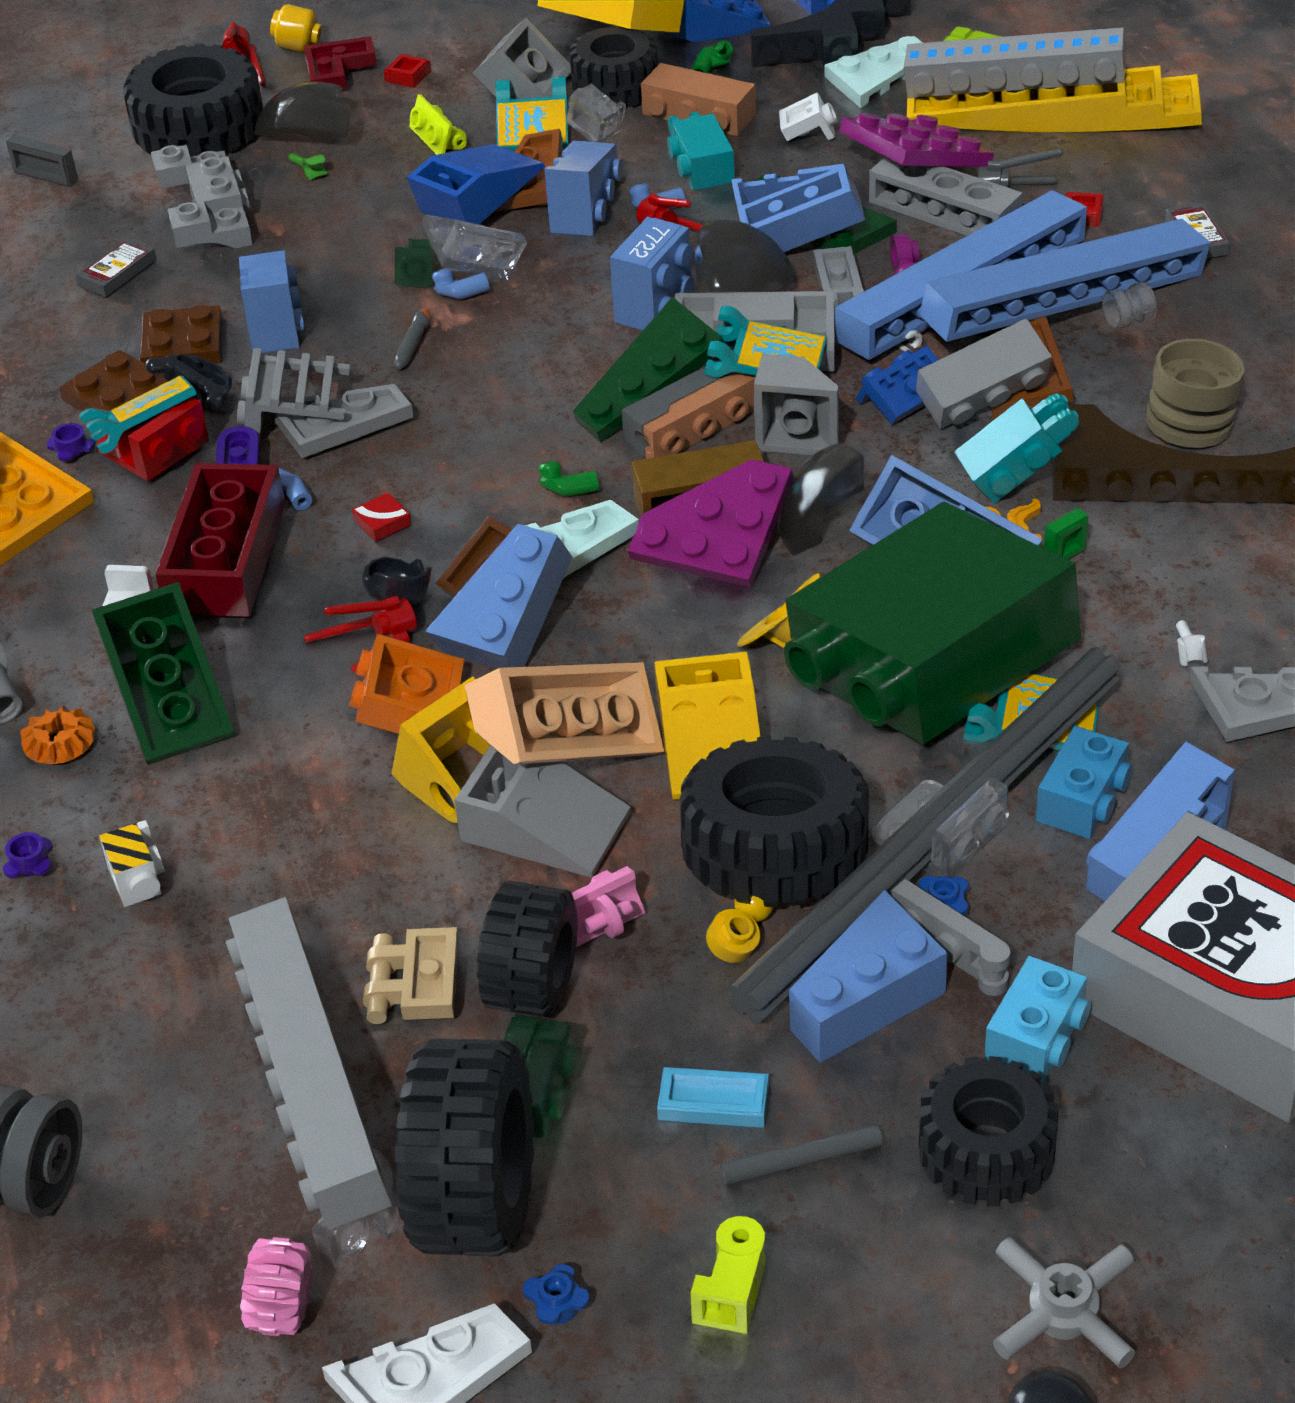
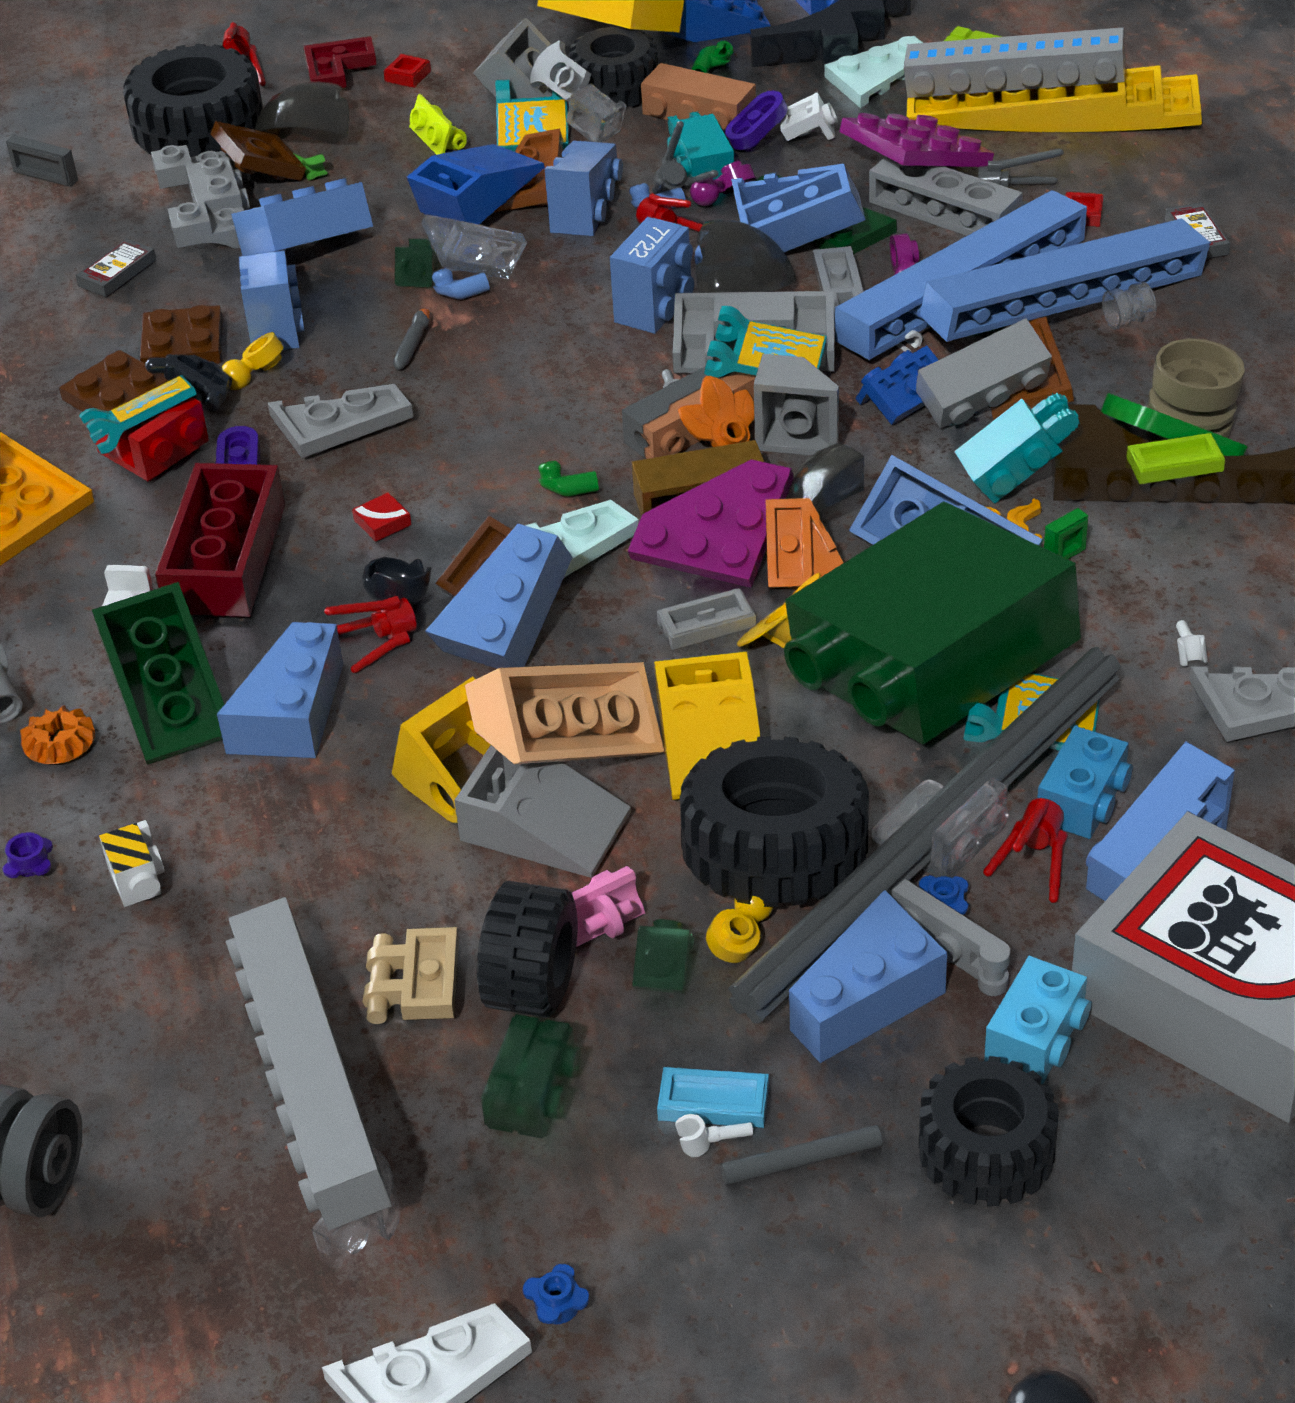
(69, 442): dark purple plate -> none
(258, 152): none -> reddish brown plate
(261, 353): none -> yellow plate
(264, 385): light grey plate -> none
(276, 1286): bright pink gear -> none
(286, 696): none -> medium blue wedge
(295, 28): yellow head -> none
(295, 490): medium blue arm -> none
(302, 219): none -> medium blue wedge
(400, 682): orange plate -> none
(465, 1147): black tyre -> none
(567, 79): none -> light grey piece
(661, 354): dark green wing -> none
(662, 957): none -> clear green bracket
(673, 174): none -> dark grey plant
(697, 1137): none -> white hand
(706, 618): none -> light grey tile
(707, 192): none -> magenta plate
(717, 412): none -> orange plate
(731, 1292): neon yellow leg -> none
(756, 120): none -> dark purple plate
(796, 543): none -> orange wing
(1036, 829): none -> red plant
(1064, 1302): light grey bar -> none
(1163, 424): none -> green beam
(1175, 458): none -> lime tile

